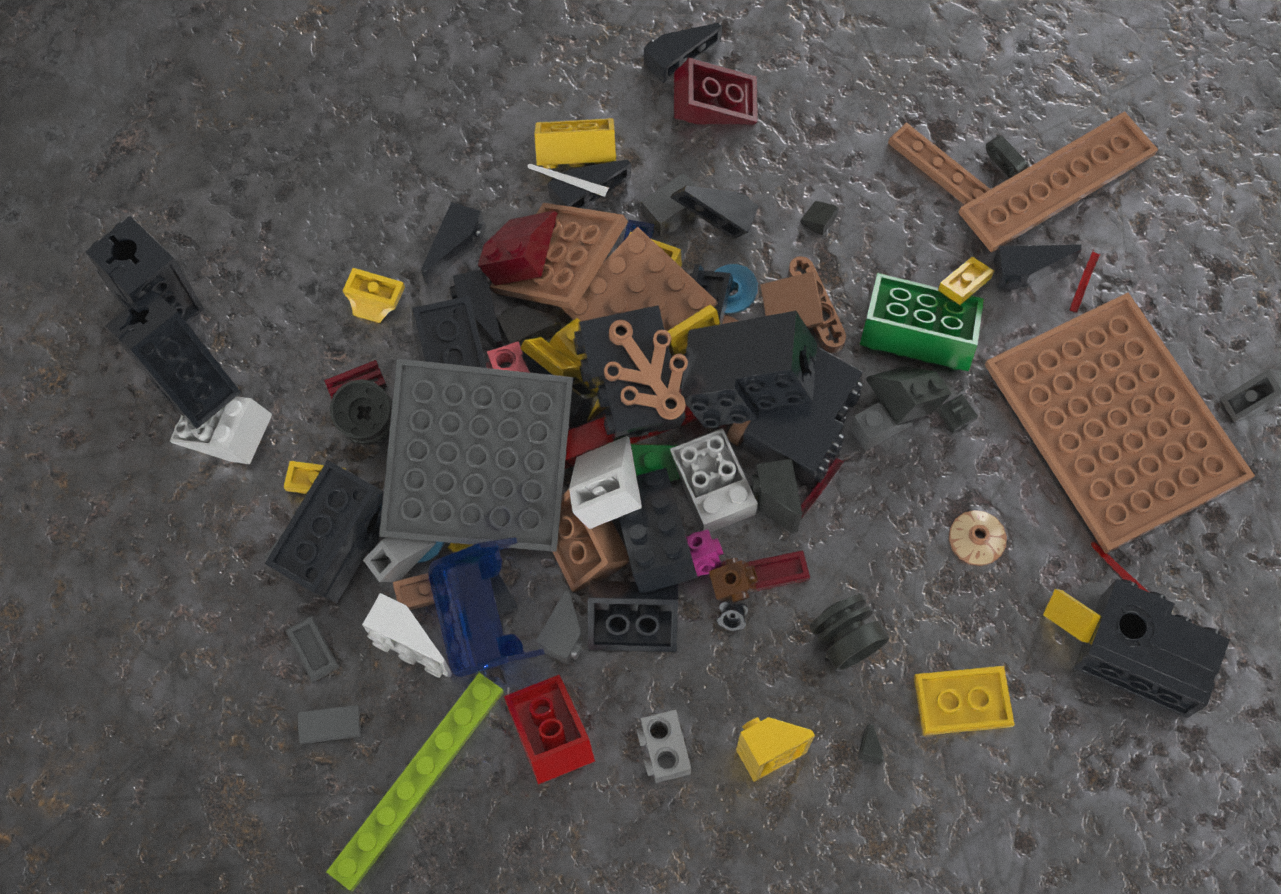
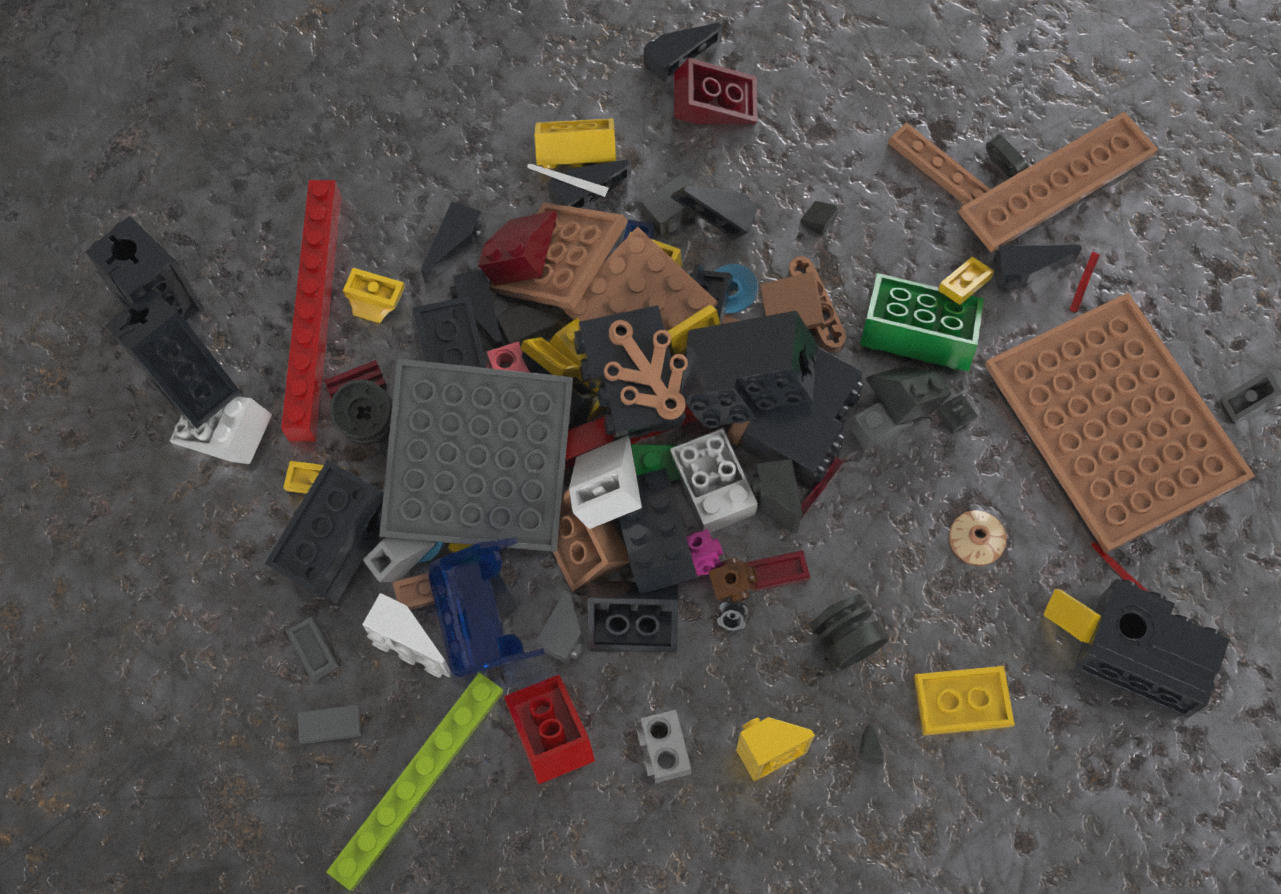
(311, 312): none -> red brick

